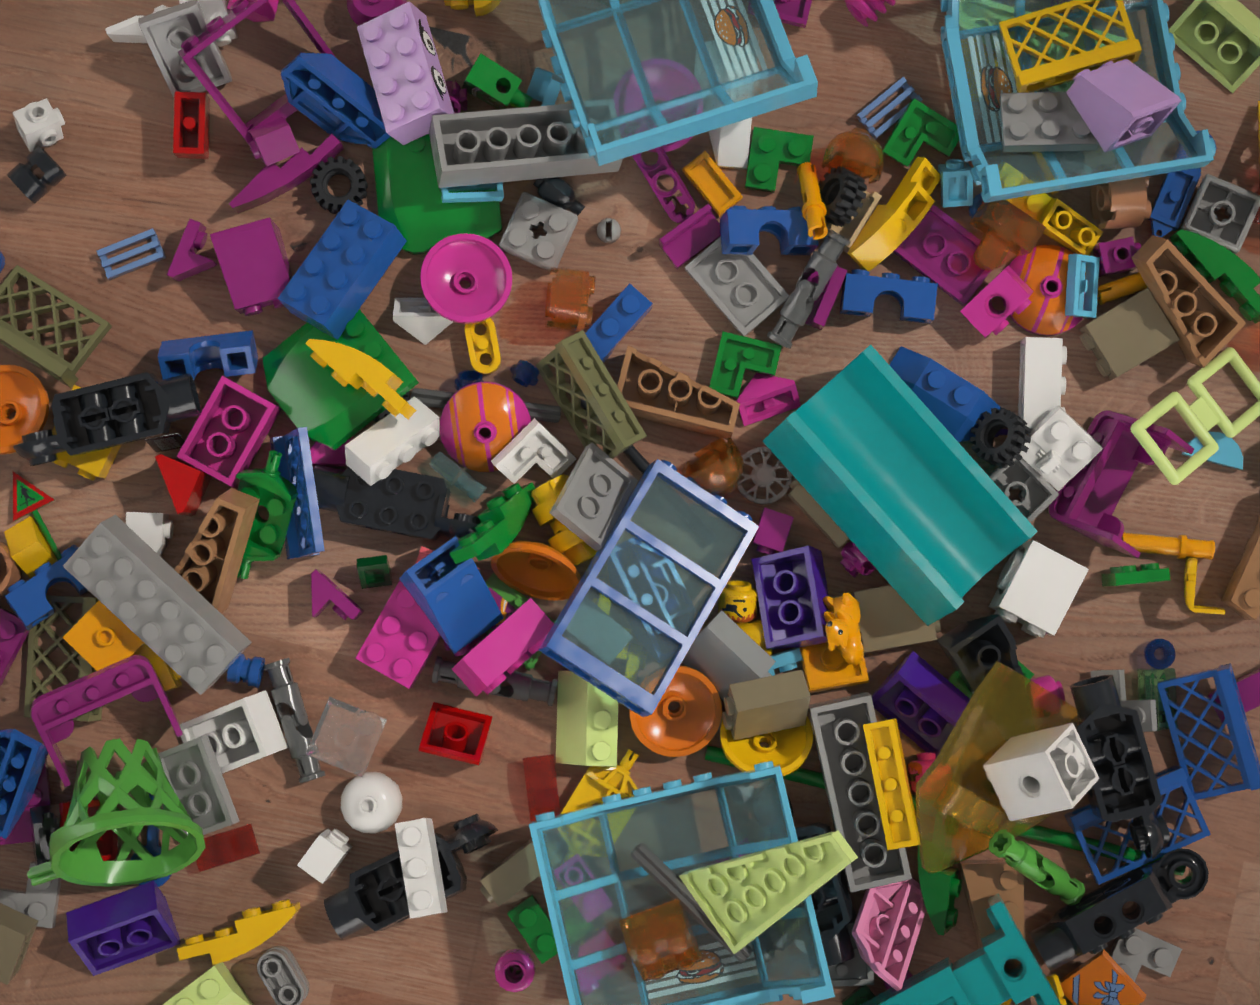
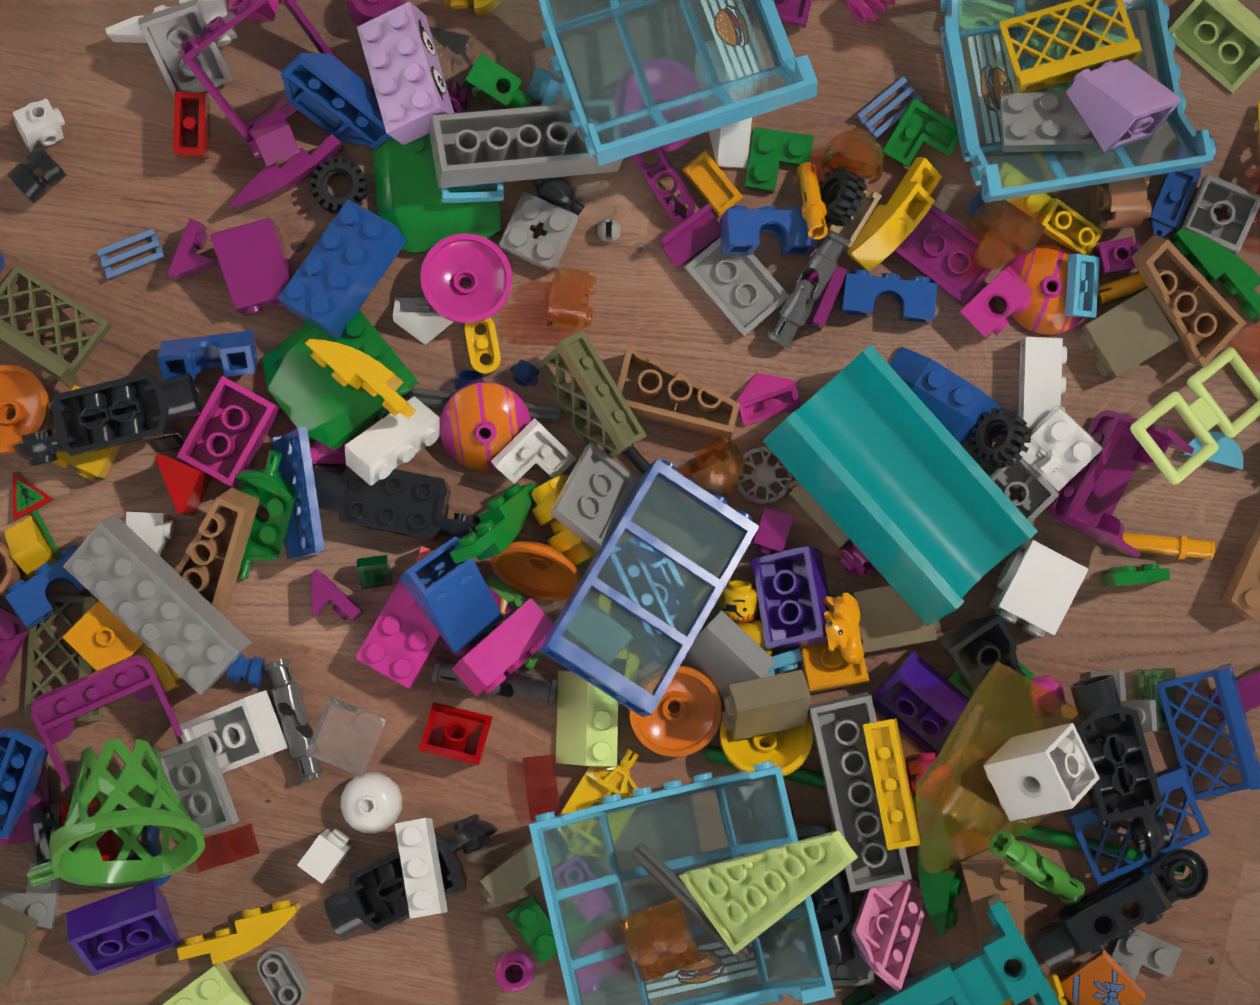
(457, 476): clear light blue axle -> none
(618, 321): blue arch -> none
(741, 354): green plate -> none
(956, 183): medium azure bracket -> none
(1169, 653): clear blue plate -> none
(1189, 589): yellow piece -> none

